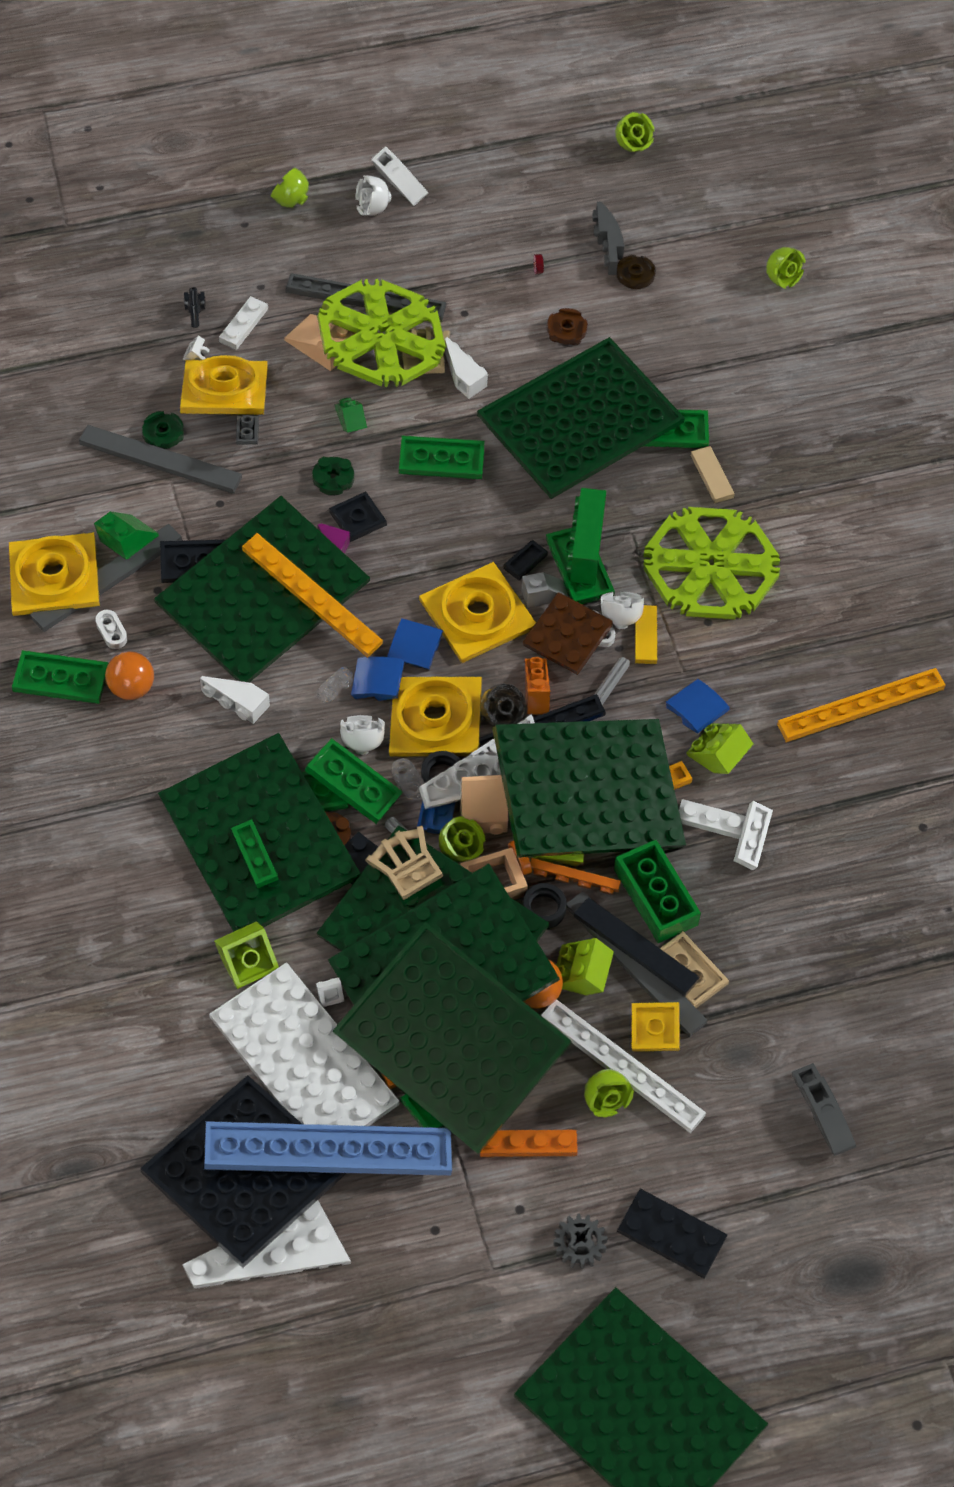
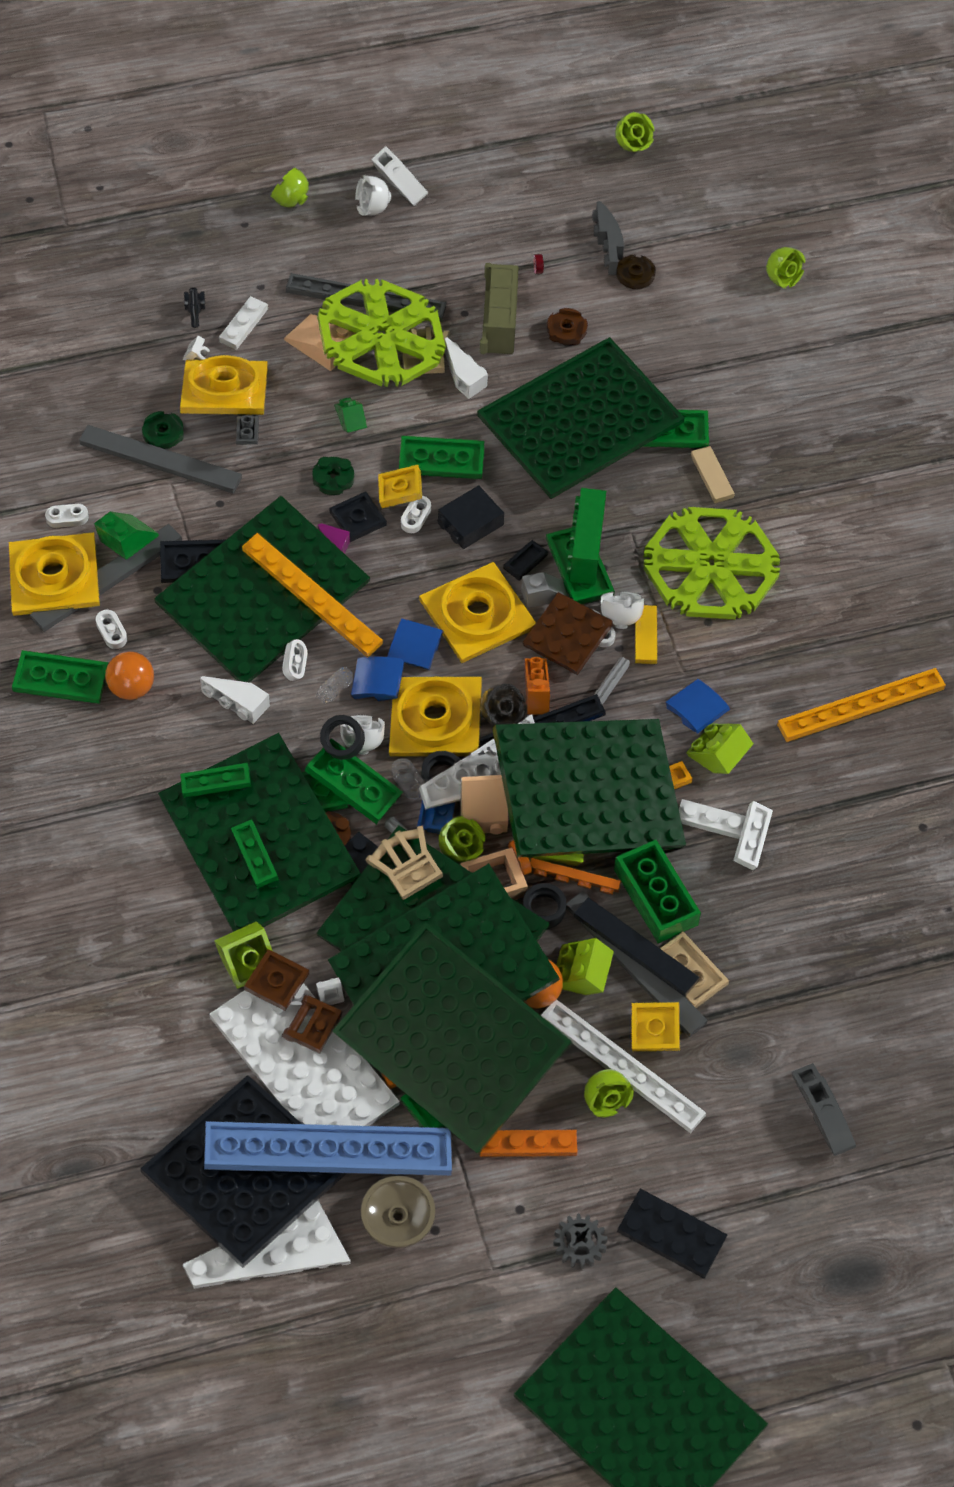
(66, 515): none -> white plate
(215, 780): none -> green plate
(276, 980): none -> reddish brown plate
(294, 660): none -> white plate
(318, 1028): none -> reddish brown plate
(335, 721): none -> black tyre
(398, 1197): none -> dark tan dish
(400, 486): none -> yellow plate
(415, 516): none -> white plate
(470, 517): none -> black brick
(499, 309): none -> olive container

